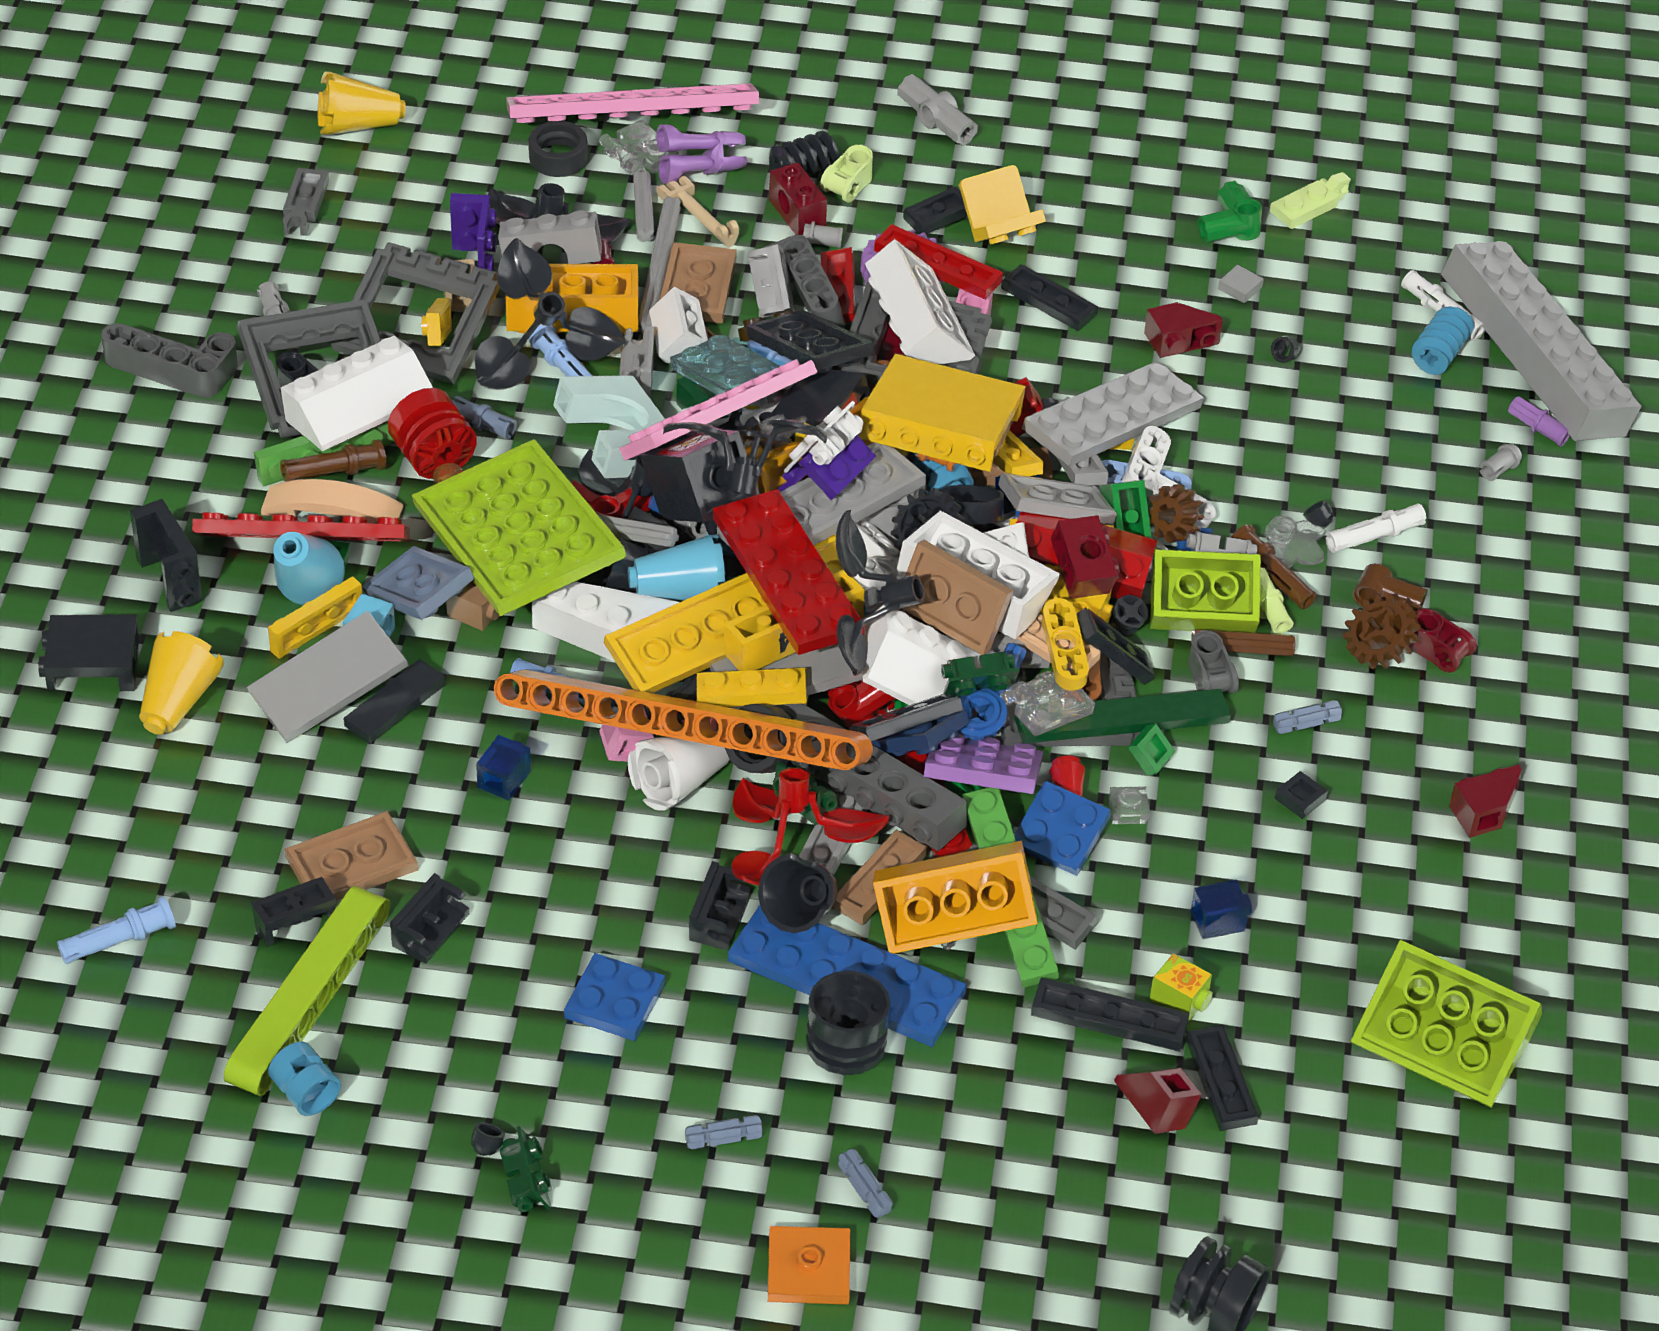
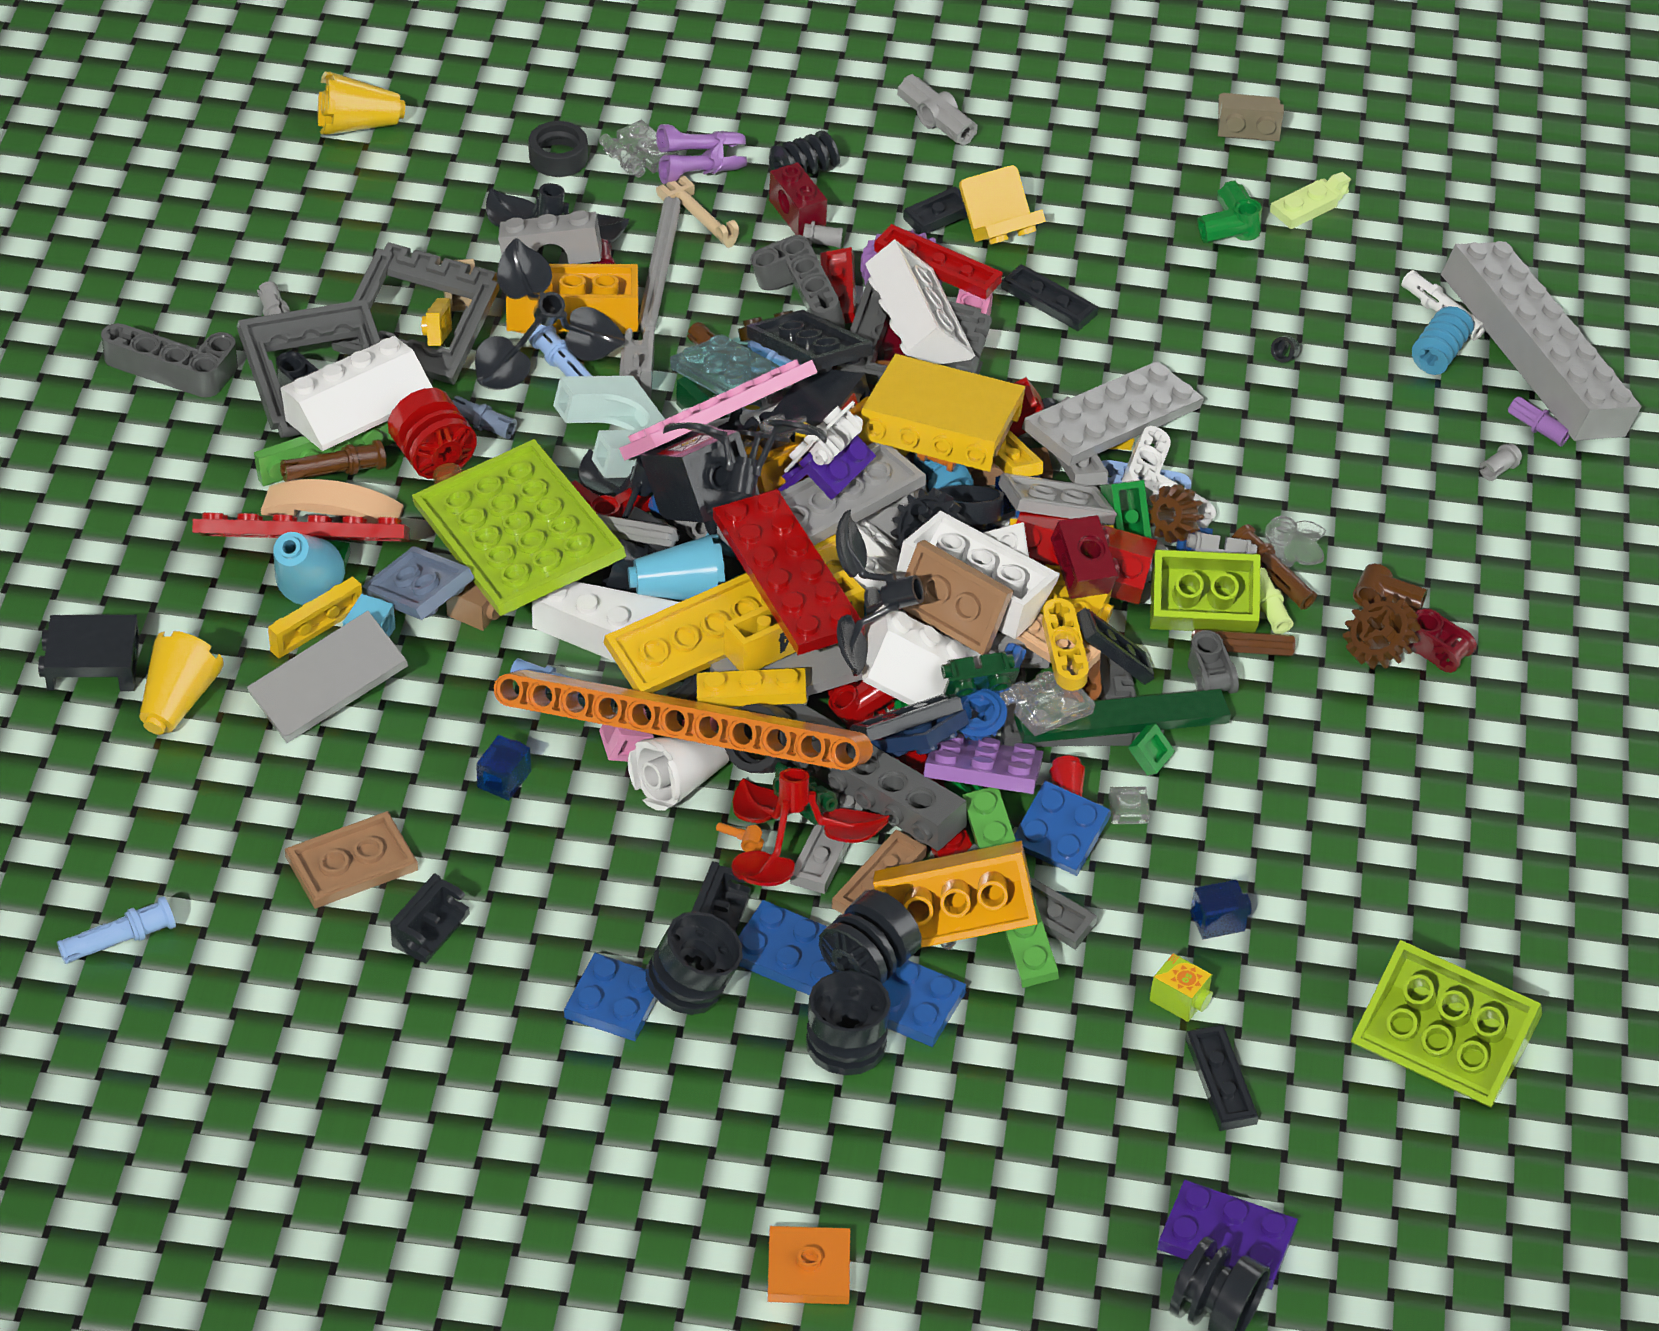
(162, 539): black panel -> none
(291, 907): black hinge -> none
(304, 198): dark grey plate -> none
(304, 1078): dark azure wheel -> none
(308, 988): lime beam -> none
(394, 701): black tile -> none
(472, 226): dark purple bracket -> none
(487, 1138): black hinge -> none
(524, 1157): dark green hinge -> none
(643, 100): bright pink plate -> none
(643, 206): light grey axle -> none
(677, 323): white brick -> none
(693, 962): none -> black wheel
(704, 274): medium nougat plate -> none
(723, 1132): sand blue axle -> none
(750, 837): none -> orange hand
(771, 281): light grey hinge -> none
(796, 893): black helmet -> none
(849, 173): yellowish green piece -> none
(865, 1183): sand blue axle -> none
(871, 937): none -> black wheel
(1110, 1014): black plate -> none
(1133, 609): black wheel -> none
(1161, 1097): dark red slope -> none
(1181, 329): dark red slope -> none
(1230, 1222): none -> dark purple plate
(1240, 283): light grey tile -> none
(1249, 117): none -> dark tan bracket
(1301, 794): black plate -> none
(1307, 717): sand blue axle -> none
(1319, 514): black hinge -> none
(1387, 524): white pin -> none
(1485, 800): dark red slope -> none

